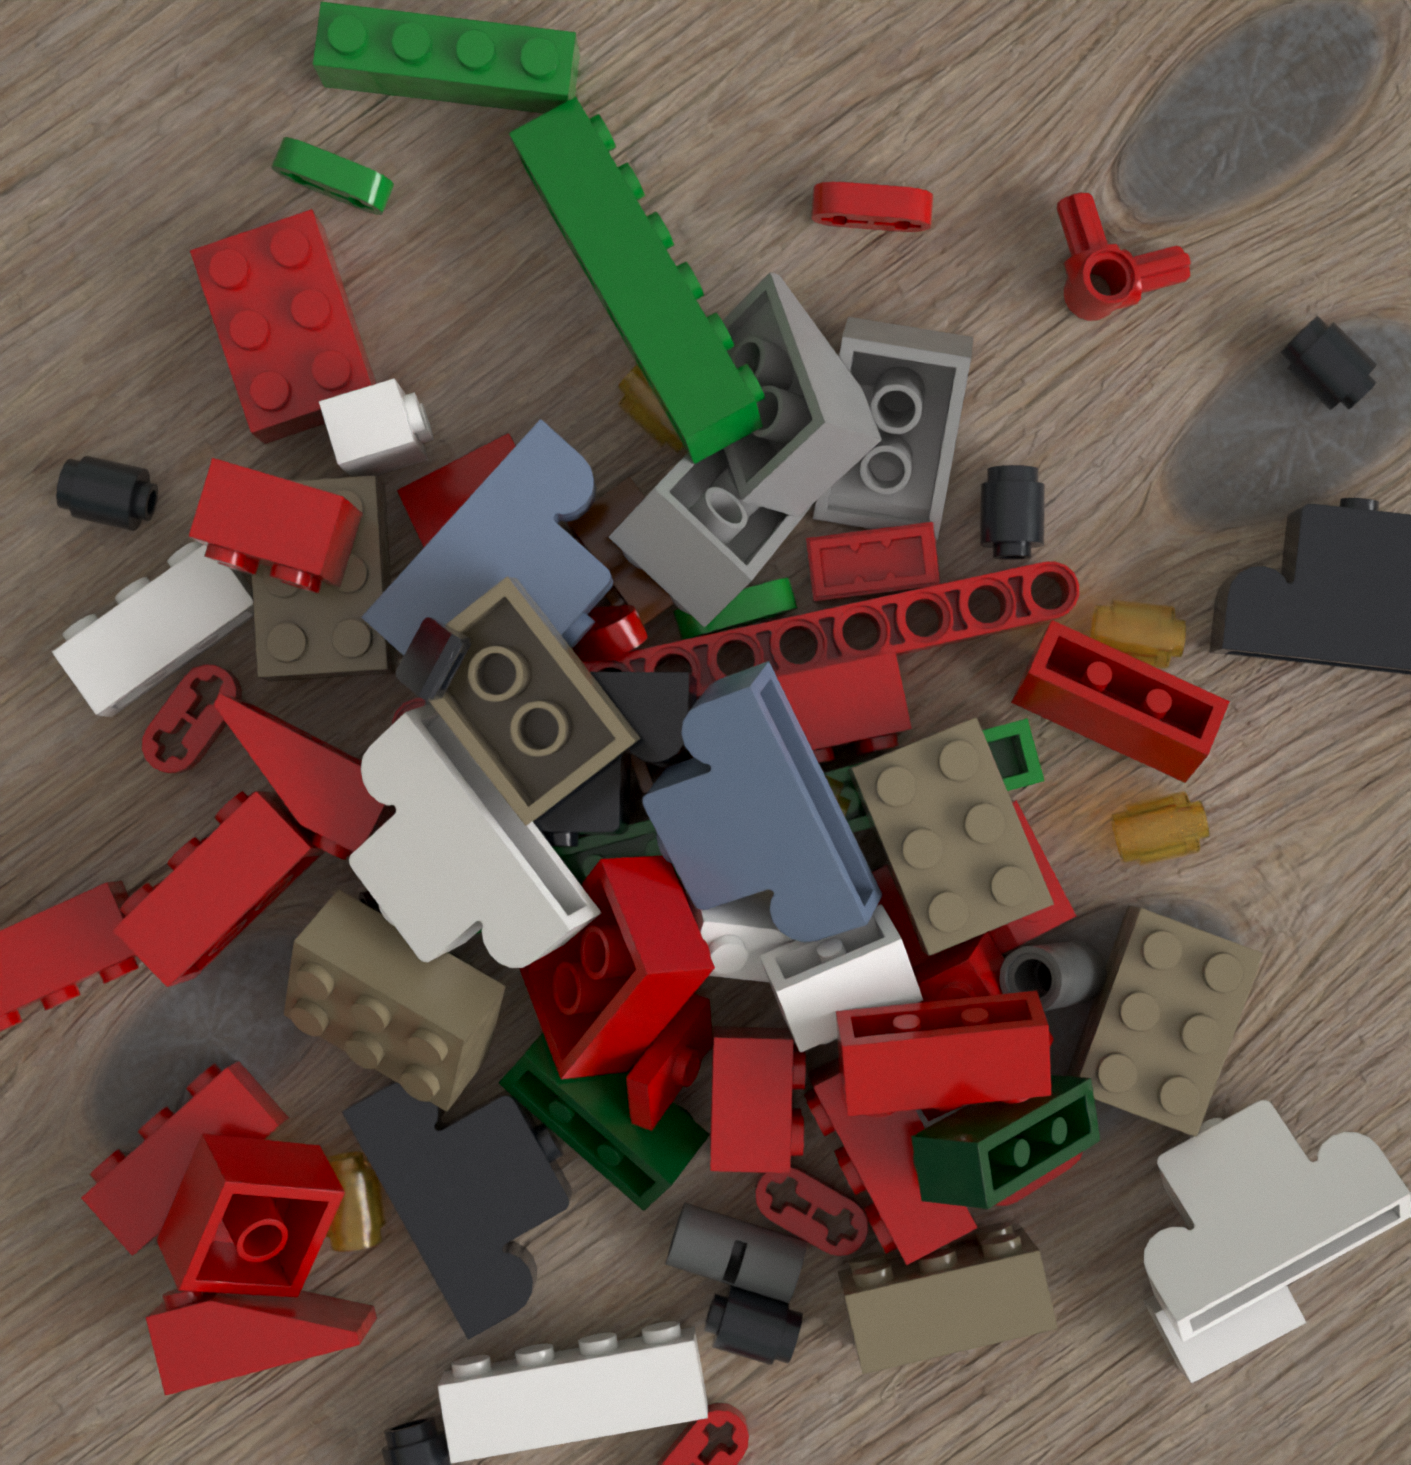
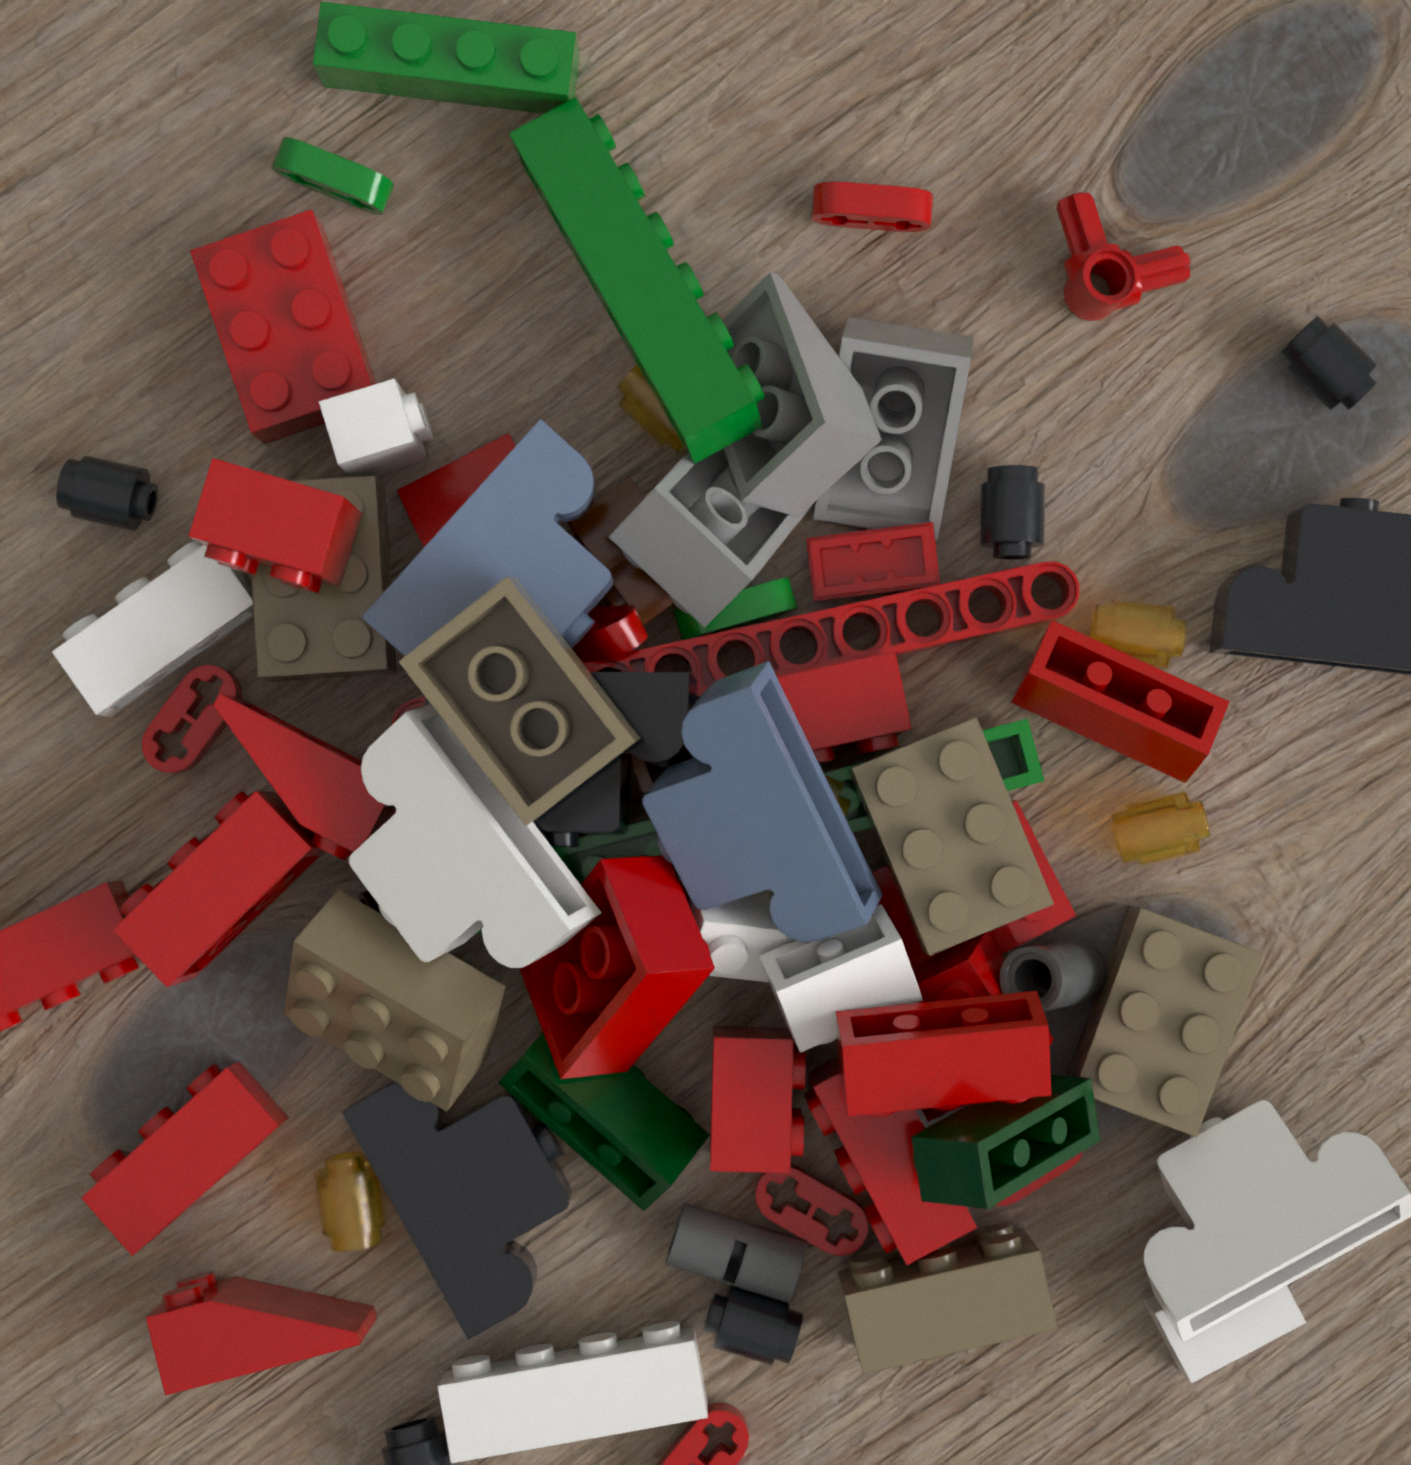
(249, 1216): red brick -> none
(432, 659): black slope -> none
(670, 1062): red plate -> none

